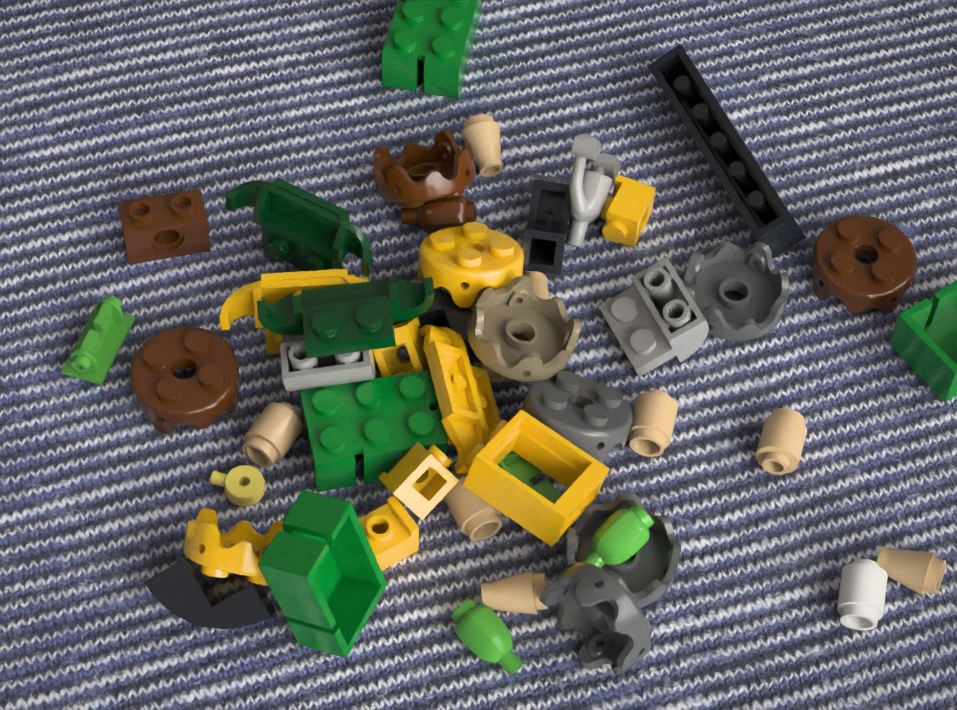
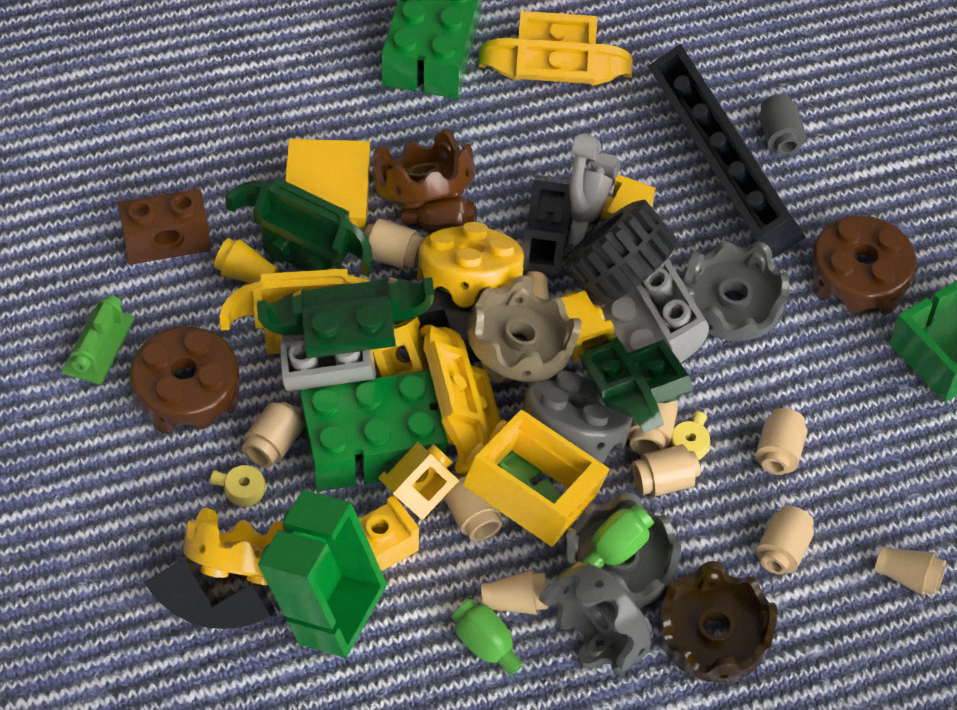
(241, 262): none -> yellow cone
(333, 172): none -> yellow brick
(394, 244): none -> tan brick
(485, 142): tan cone -> none
(556, 50): none -> yellow plate
(593, 323): none -> yellow brick
(621, 253): none -> black tyre
(637, 379): none -> dark green plate
(665, 471): none -> tan brick
(692, 435): none -> light yellow piece
(720, 597): none -> dark brown plate
(782, 124): none -> dark grey brick
(785, 540): none -> tan brick
(862, 594): white brick -> none

